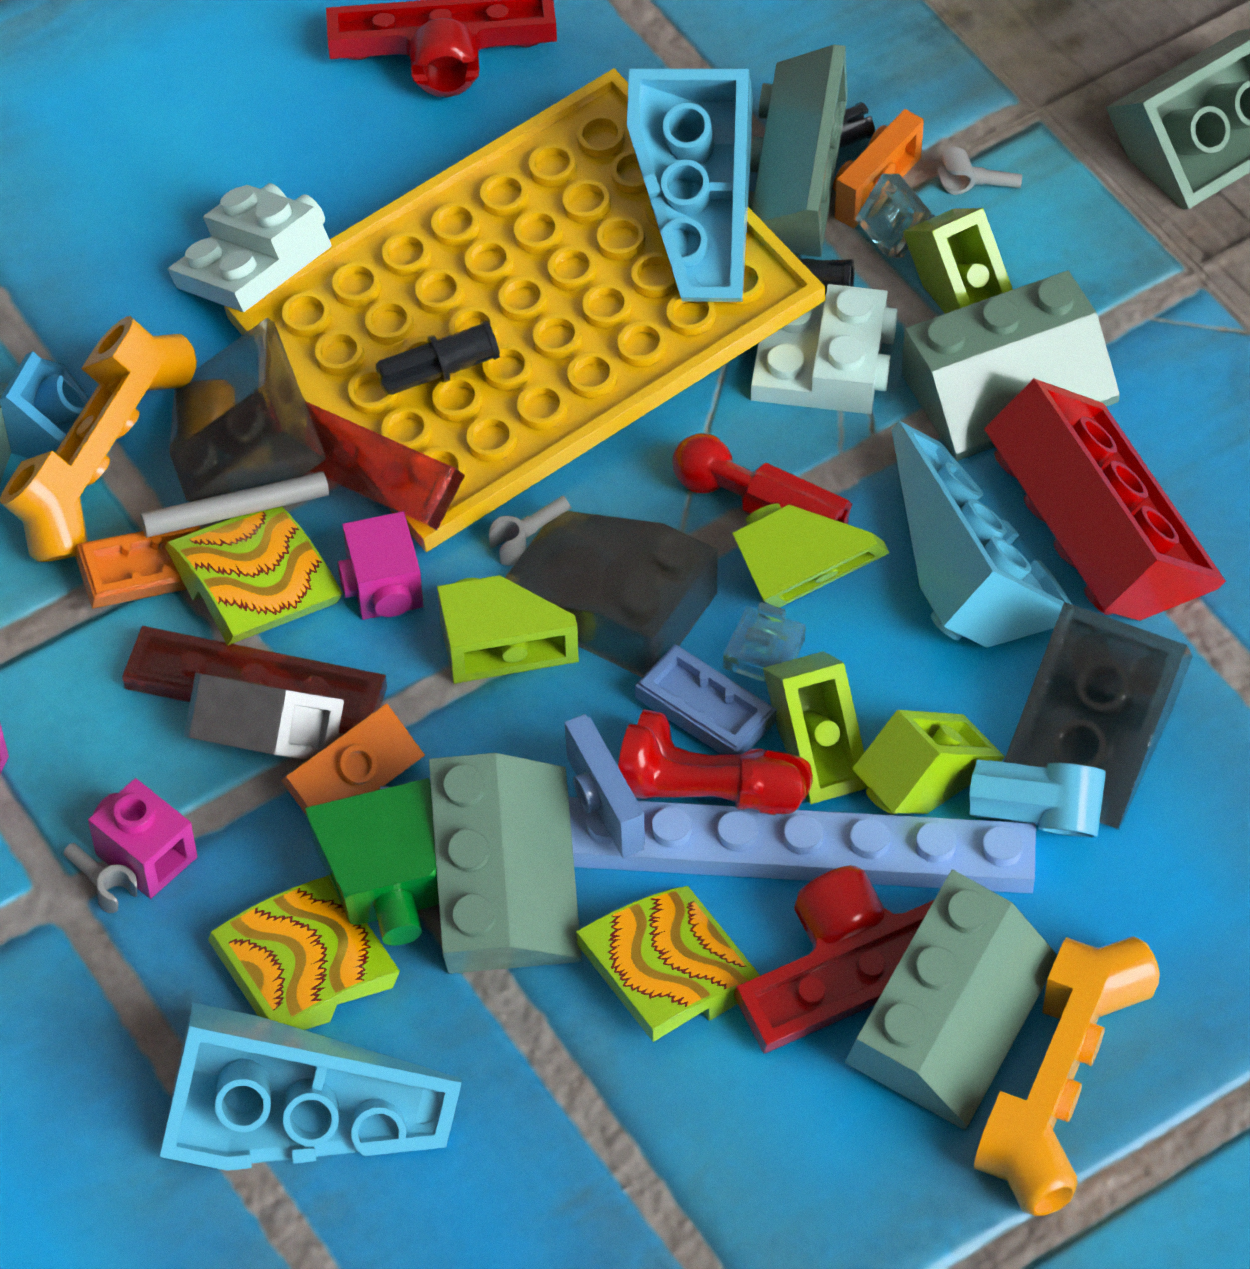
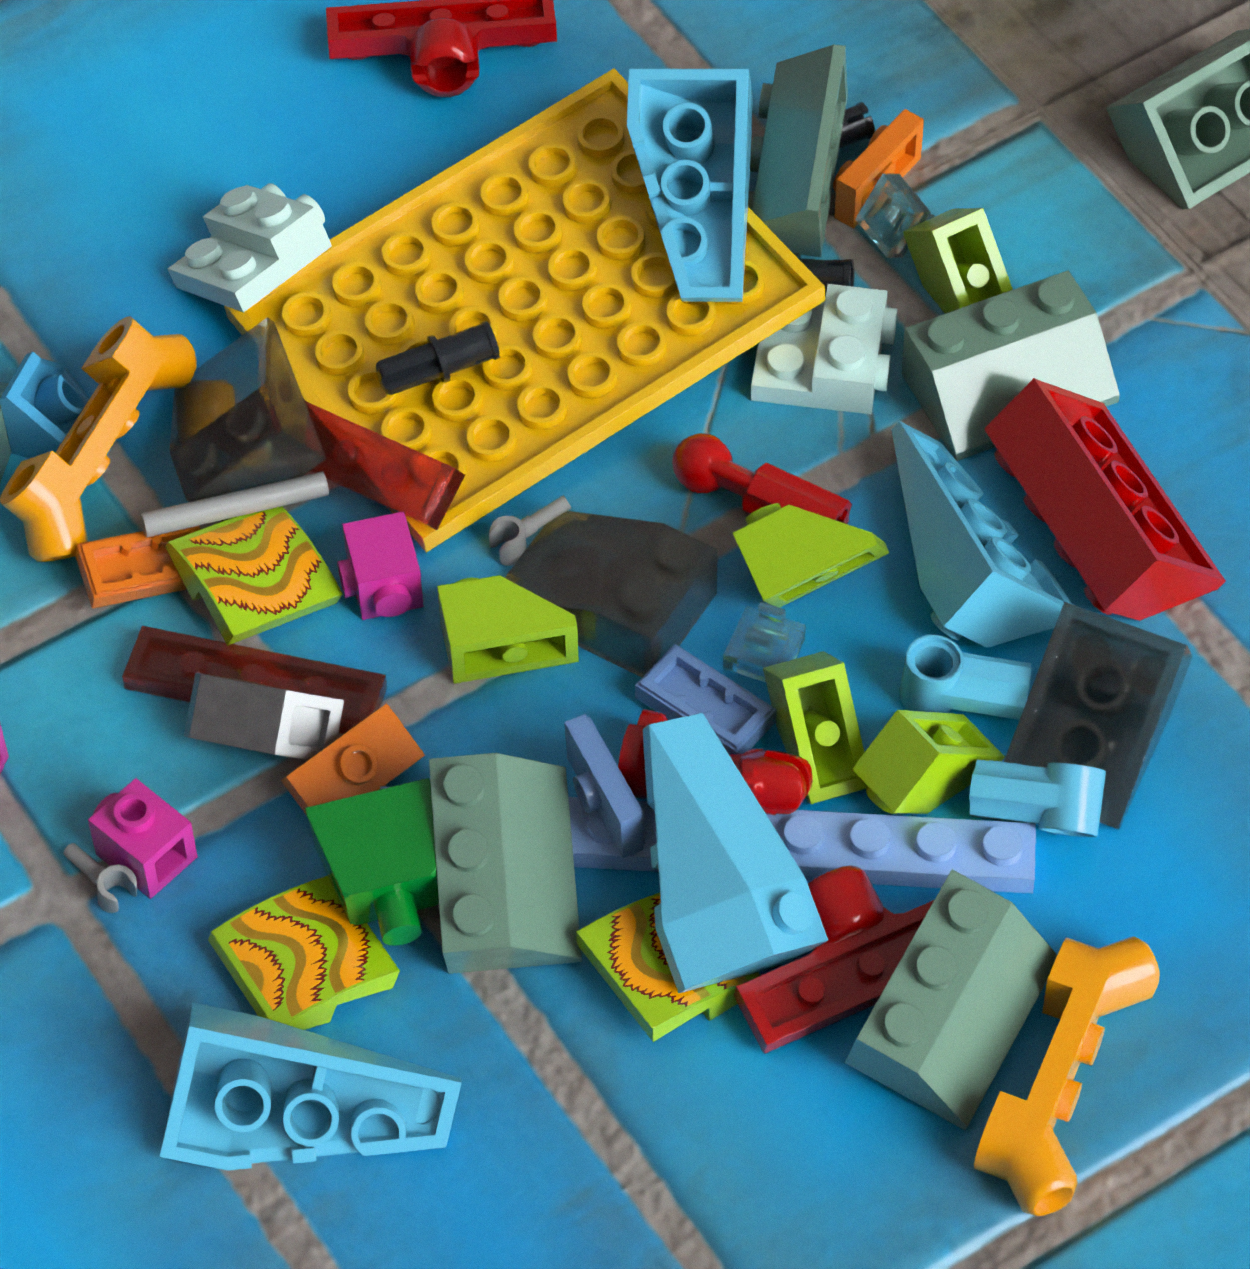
(724, 873): none -> medium azure wedge
(960, 176): light grey hand -> none
(962, 680): none -> medium azure piece

